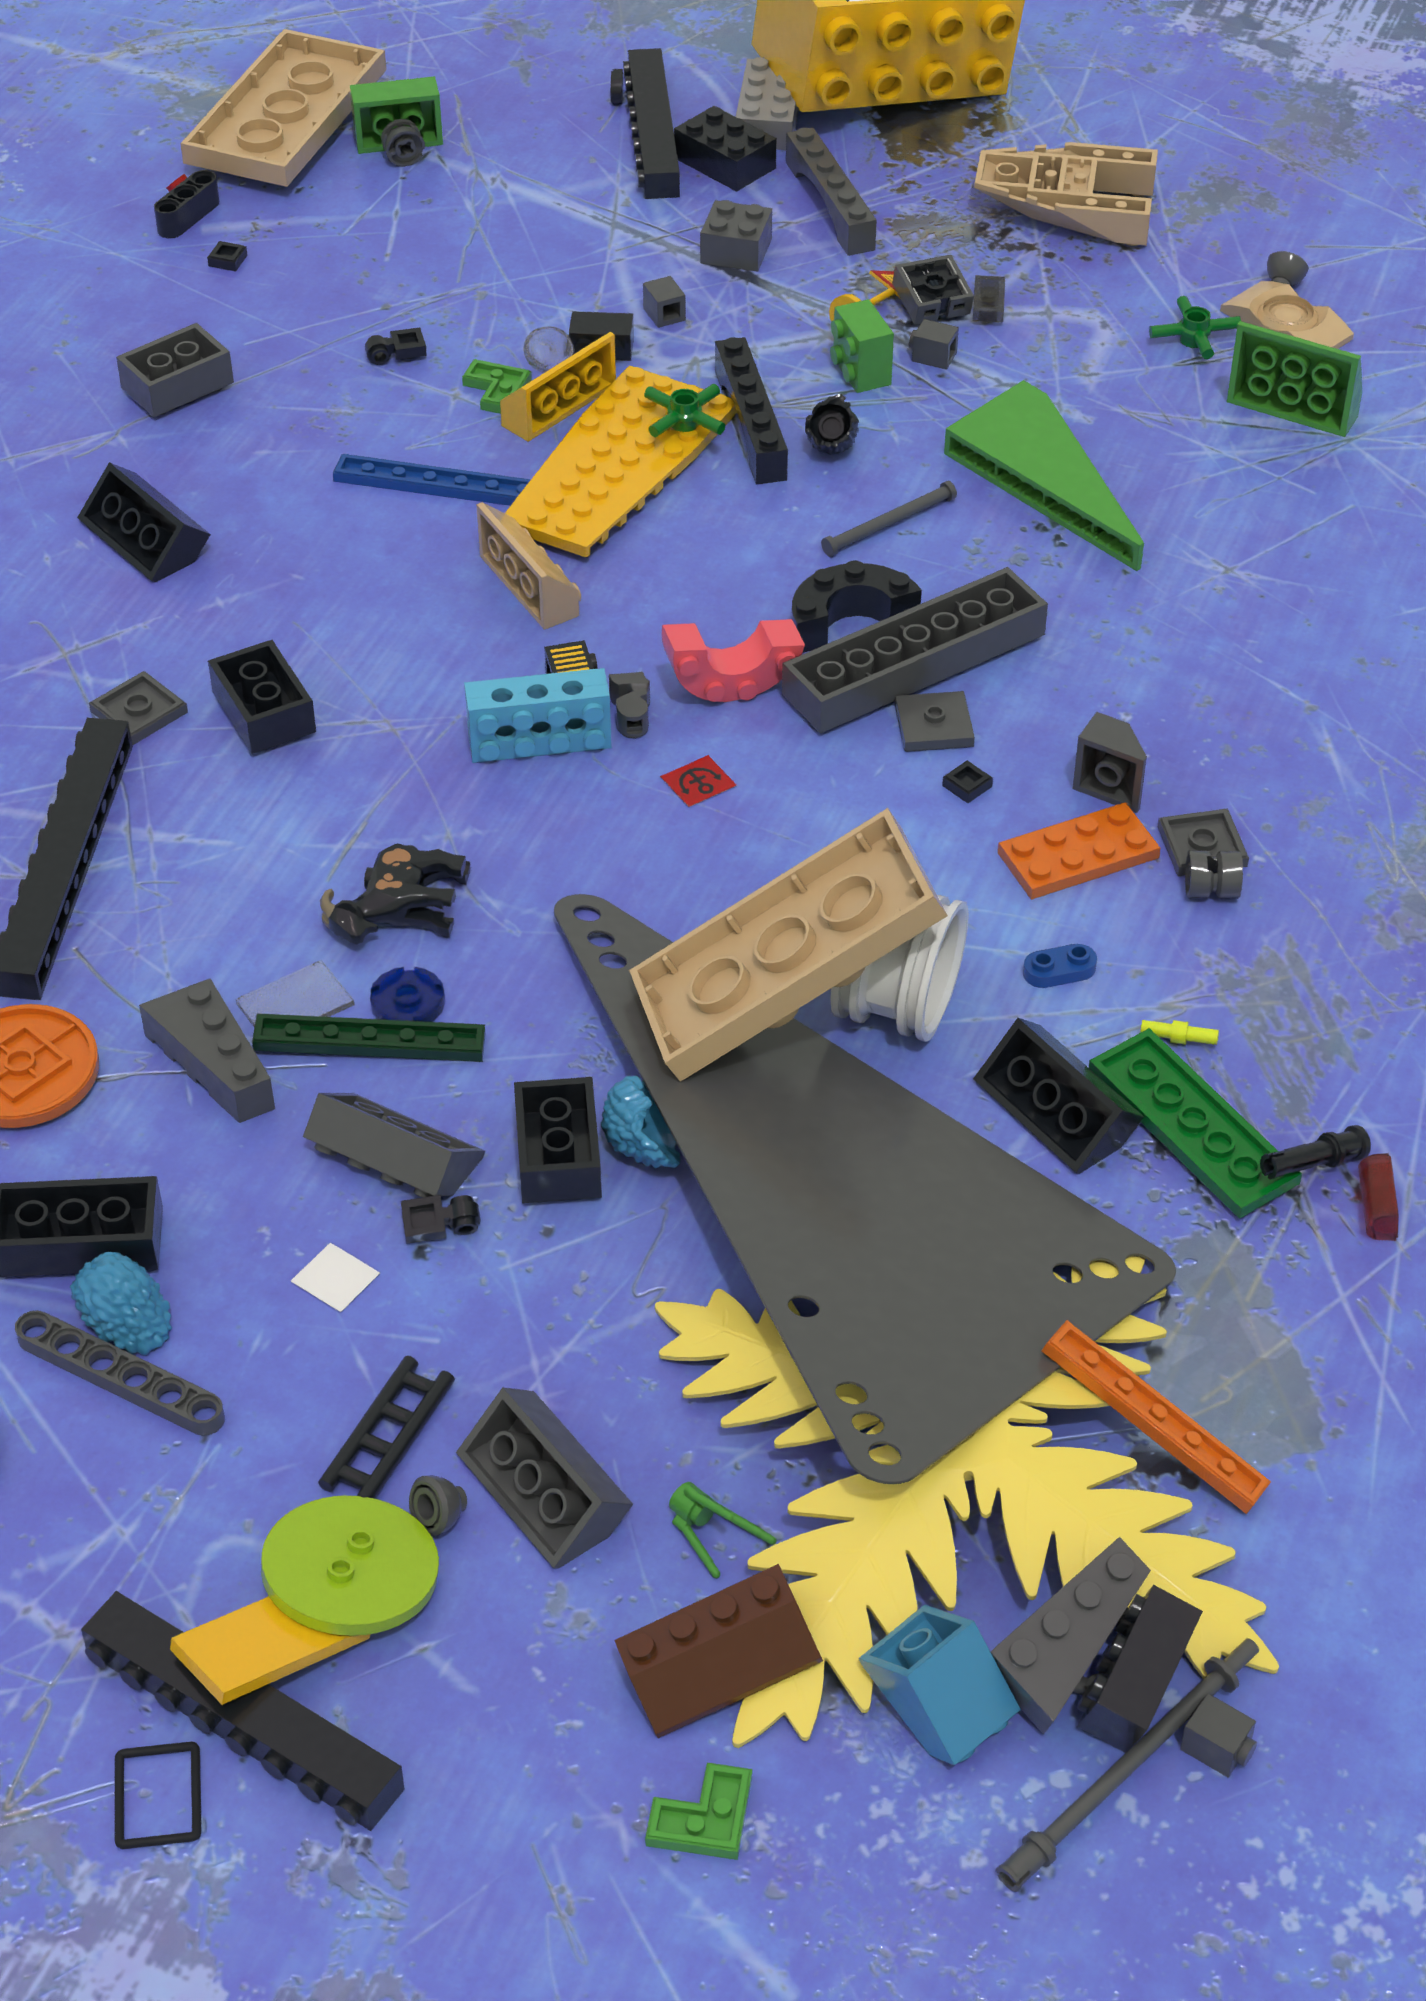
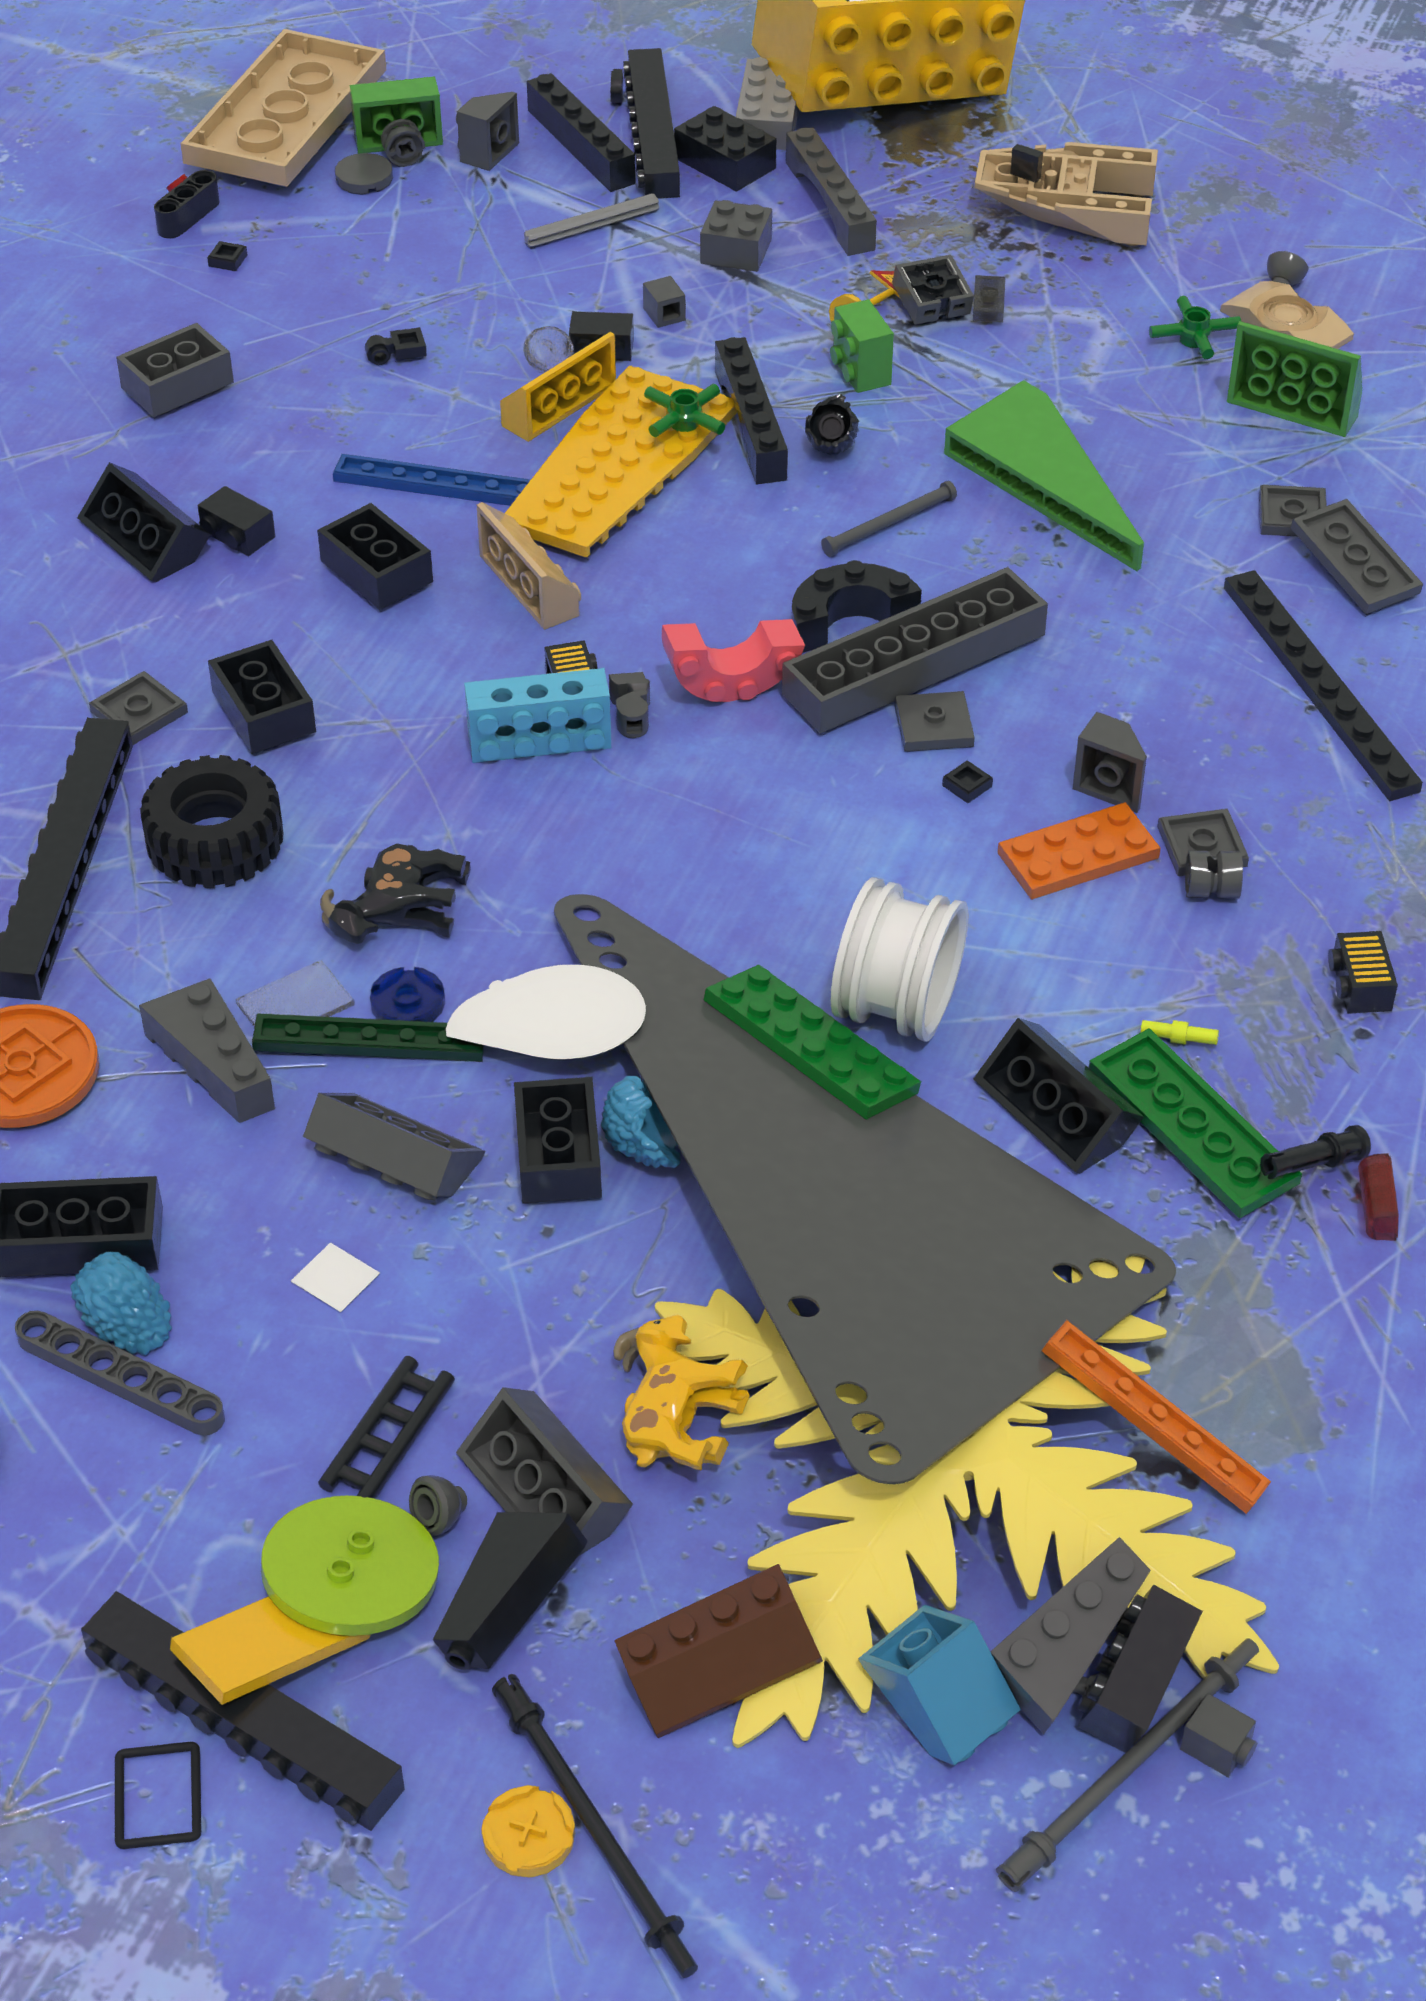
(219, 851): none -> black tyre
(236, 520): none -> black brick
(363, 172): none -> dark grey tile
(375, 556): none -> black brick
(426, 1218): black plate -> none
(487, 129): none -> dark grey slope
(496, 380): bright green tile -> none
(506, 1584): none -> black slope
(527, 1719): none -> black bar
(528, 1831): none -> yellow tile
(552, 1013): none -> white sticker
(581, 132): none -> black brick
(591, 220): none -> light grey axle
(671, 1393): none -> yellow animal
(697, 1508): bright green plant -> none
(698, 781): red sticker -> none
(705, 1827): bright green tile -> none
(786, 945): tan plate -> none
(812, 1041): none -> green plate
(934, 344): dark grey brick -> none
(1026, 163): none -> black tile
(1060, 965): blue plate -> none
(1284, 503): none -> dark grey tile
(1323, 686): none -> black plate
(1356, 556): none -> dark grey plate
(1363, 972): none -> black brick

